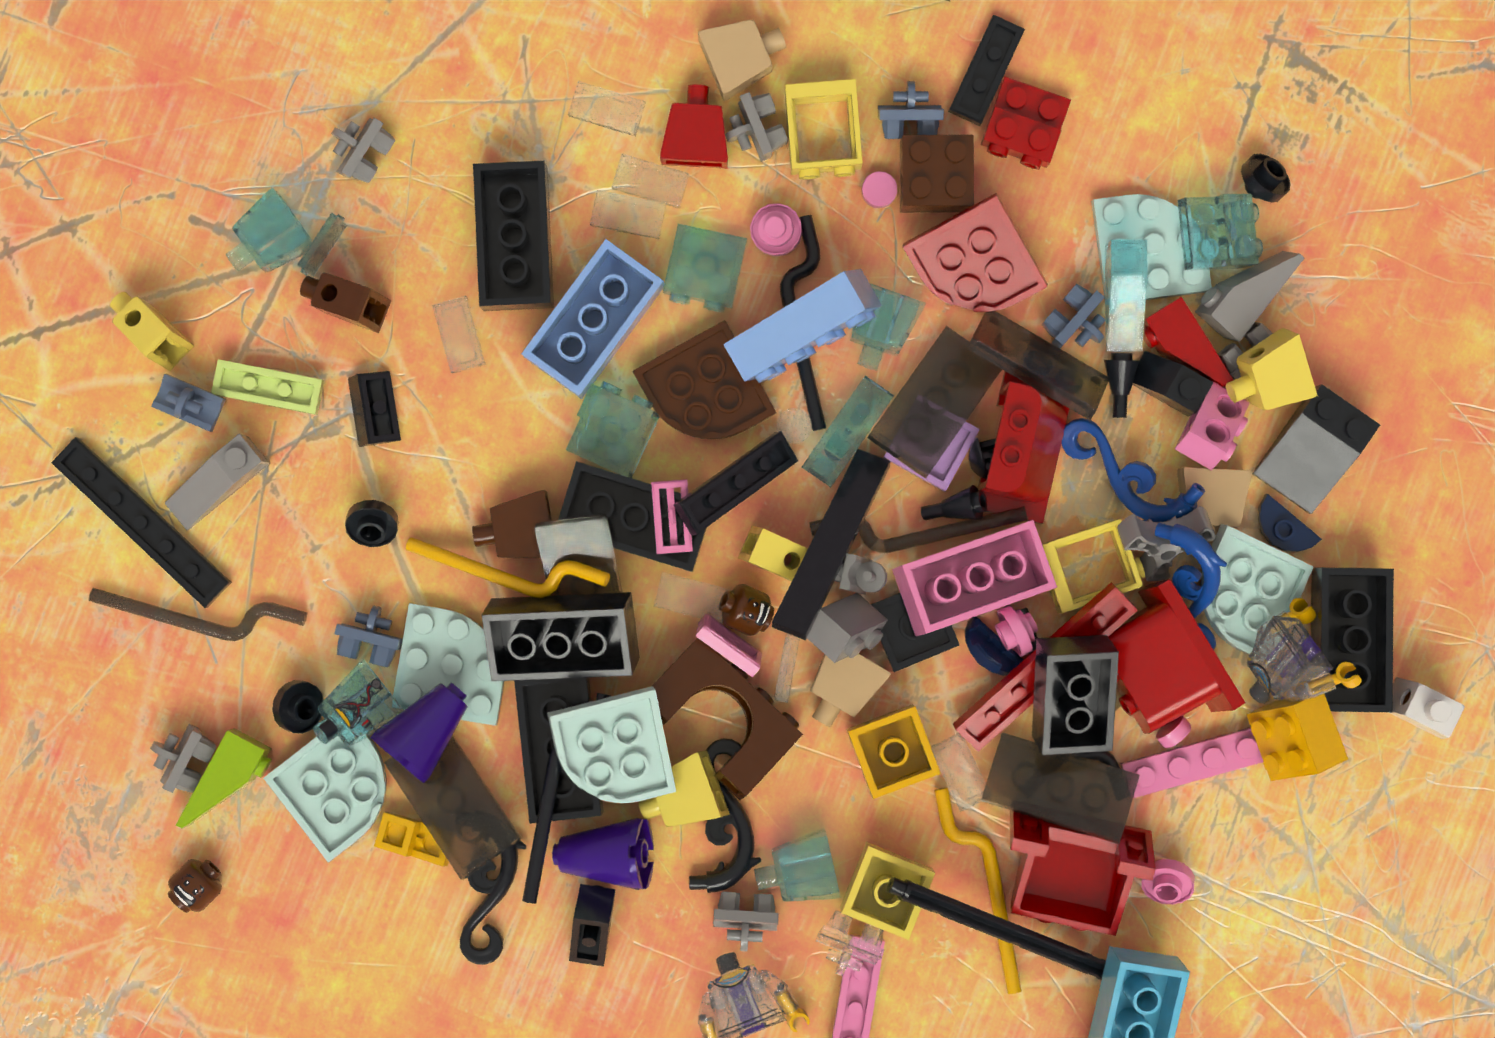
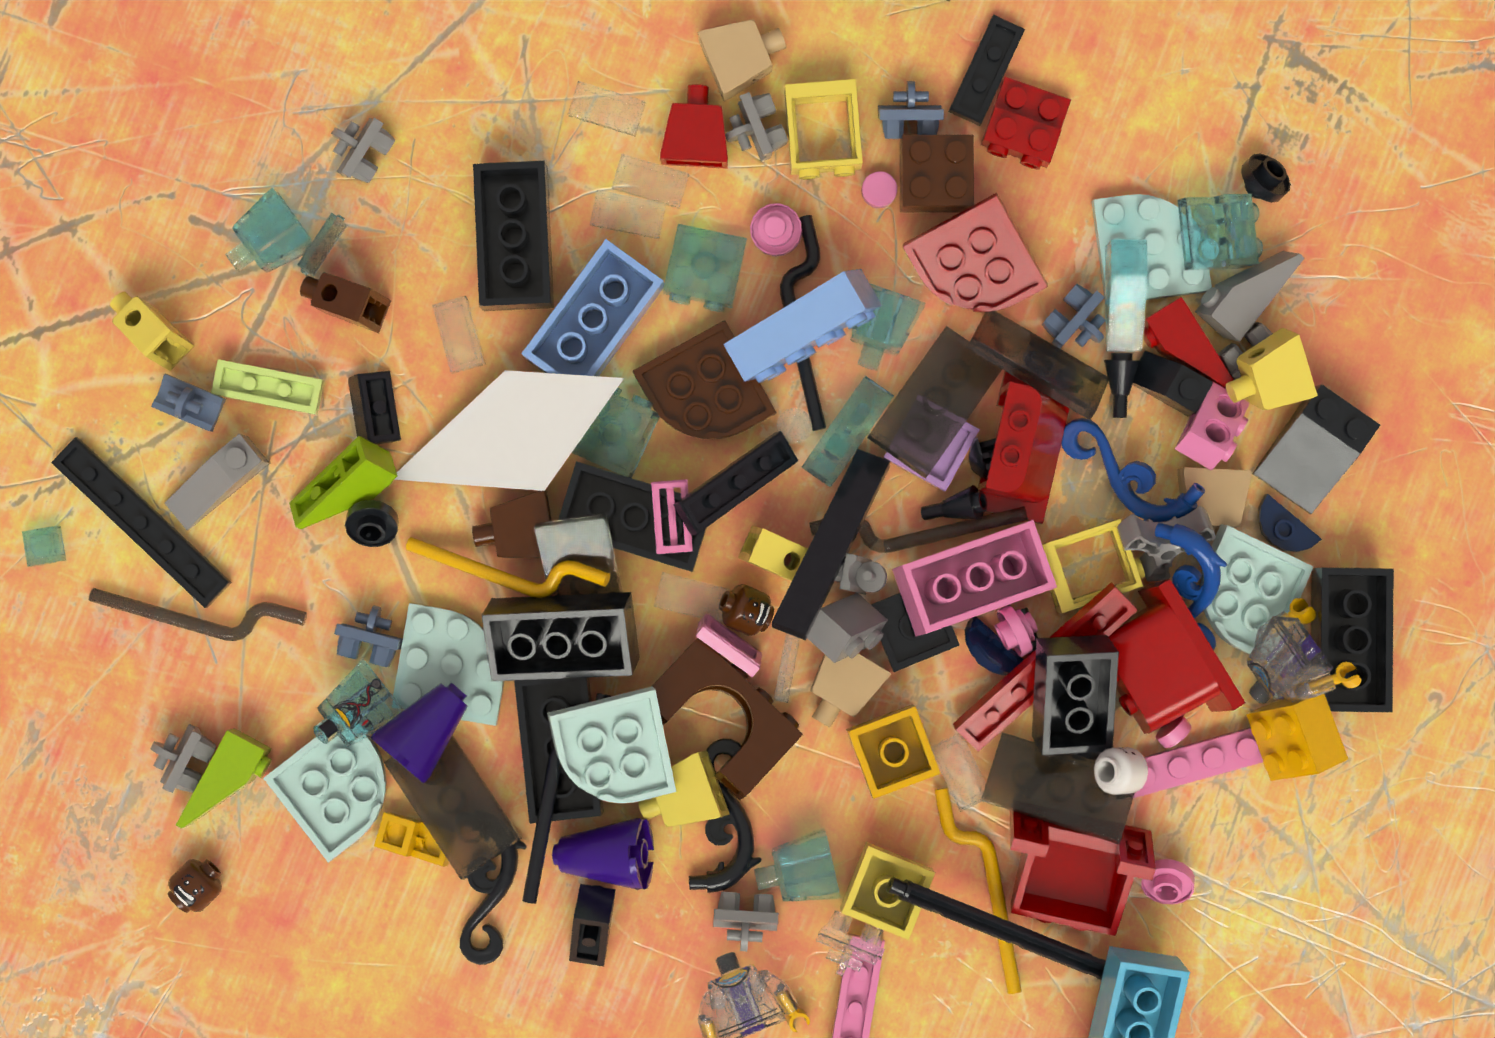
(43, 546): none -> clear light blue plate
(297, 706): black plate -> none
(351, 477): none -> lime slope
(513, 432): none -> white sticker
(1120, 770): none -> white head
(1426, 708): white torso -> none

